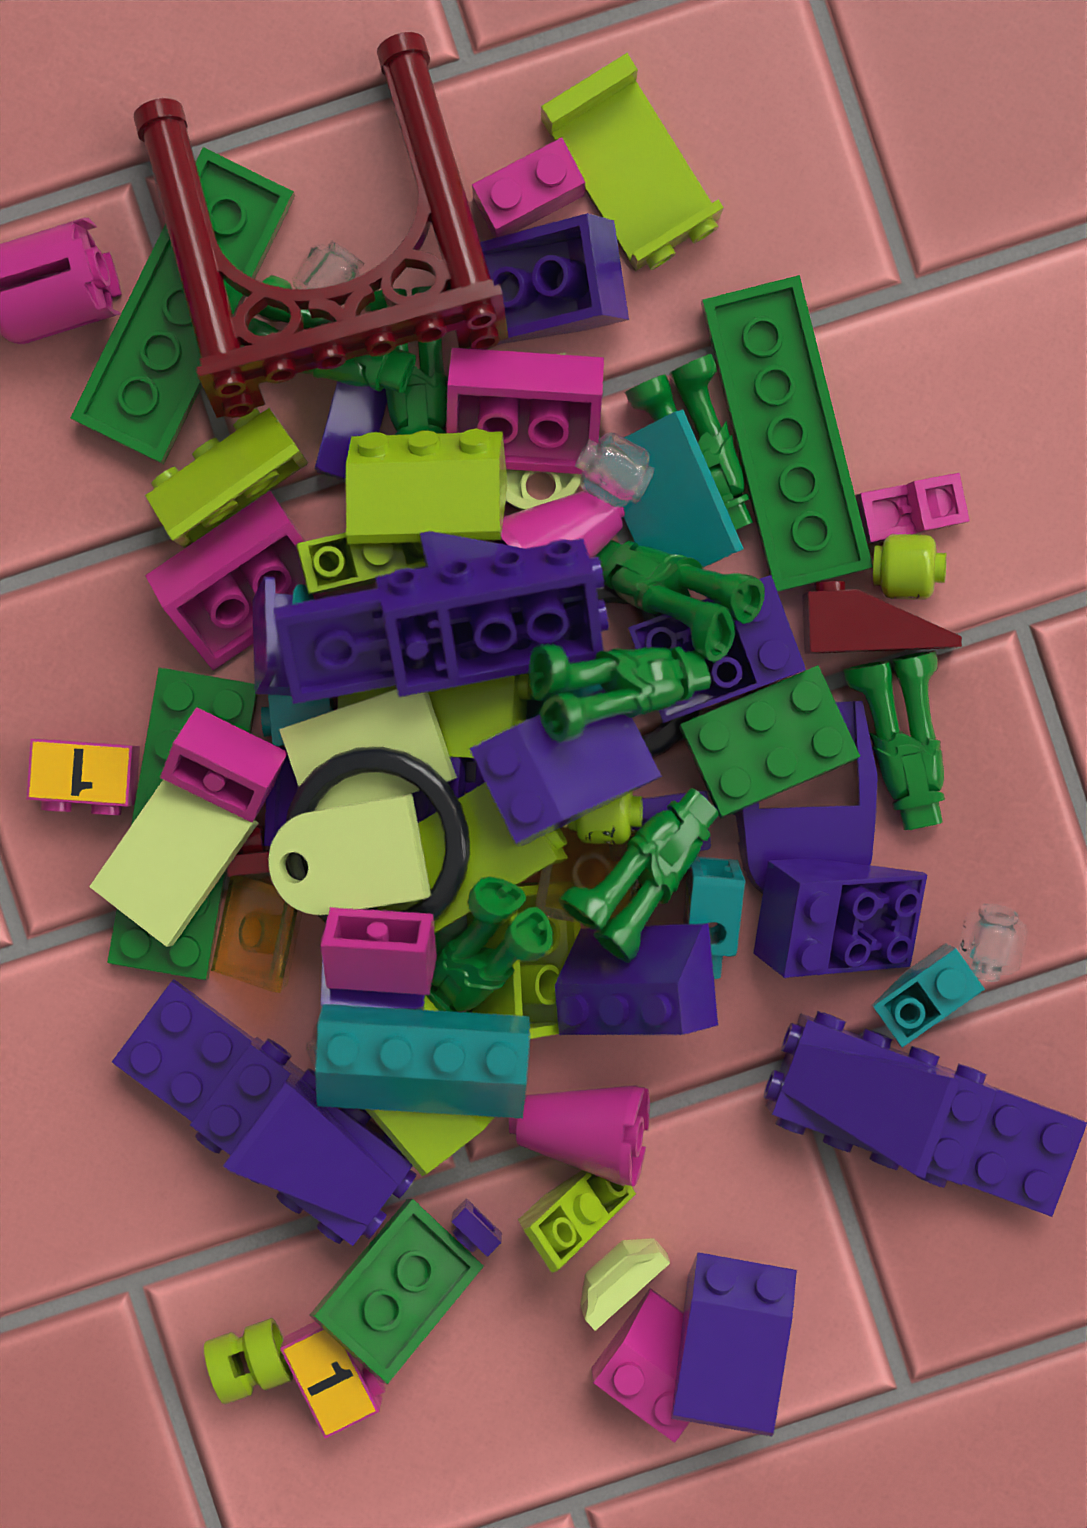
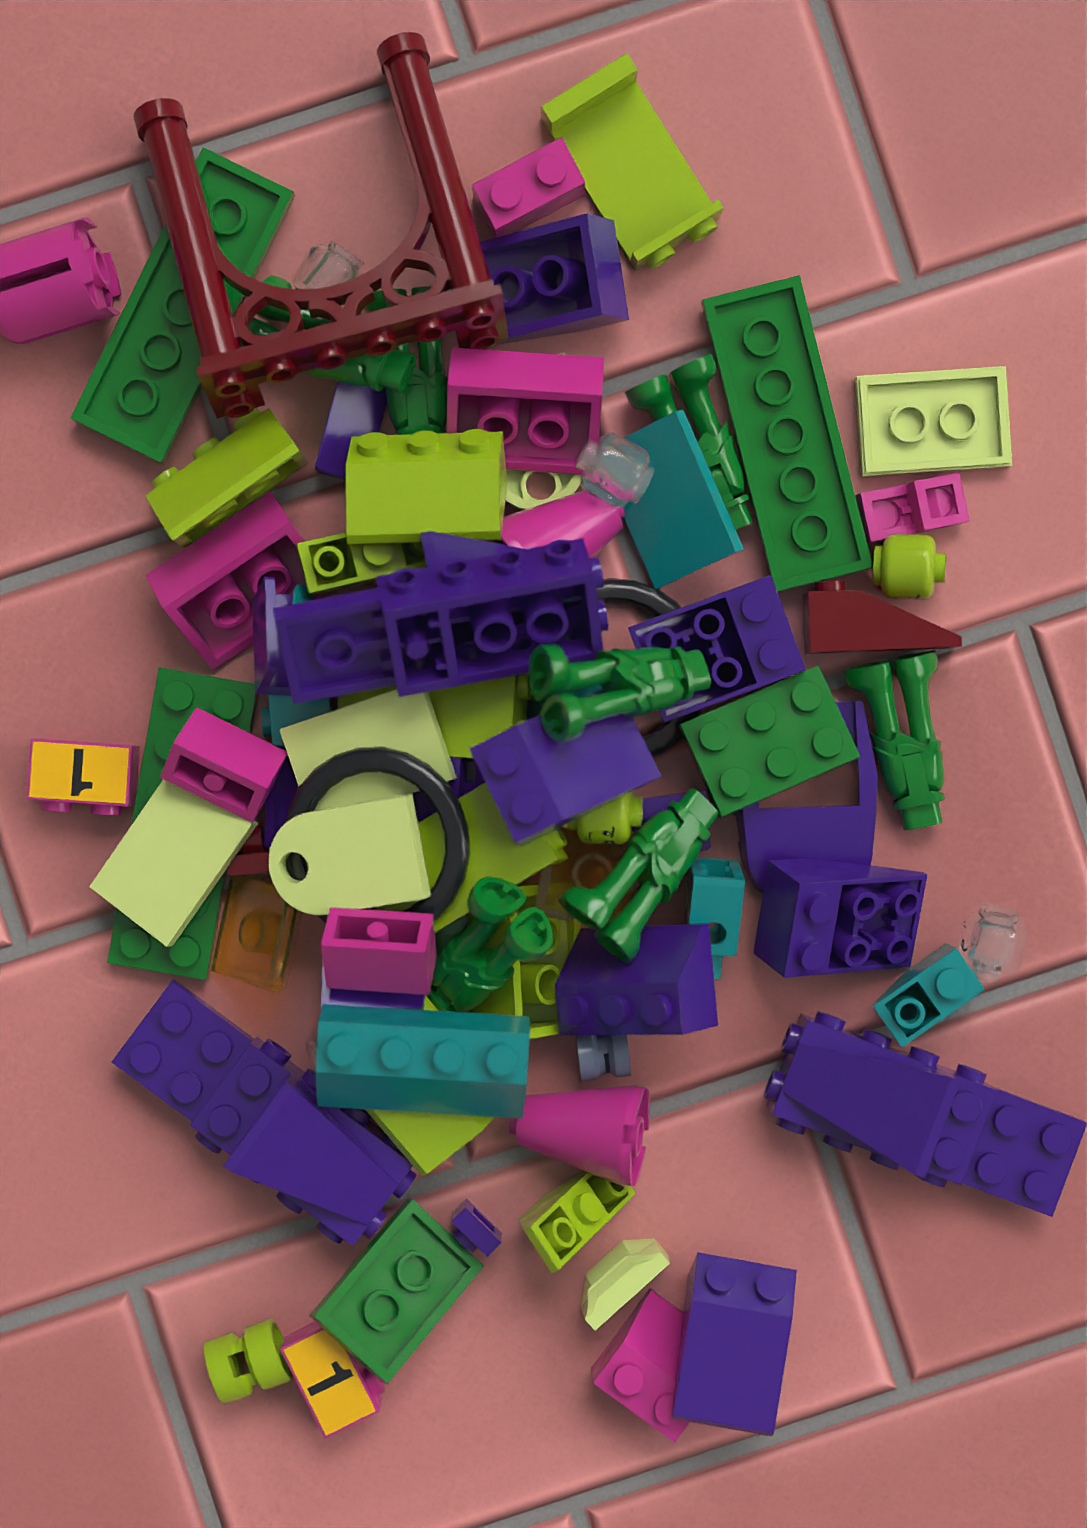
(603, 1055): none -> sand blue wheel
(661, 582): green piece -> none
(933, 421): none -> yellowish green tile

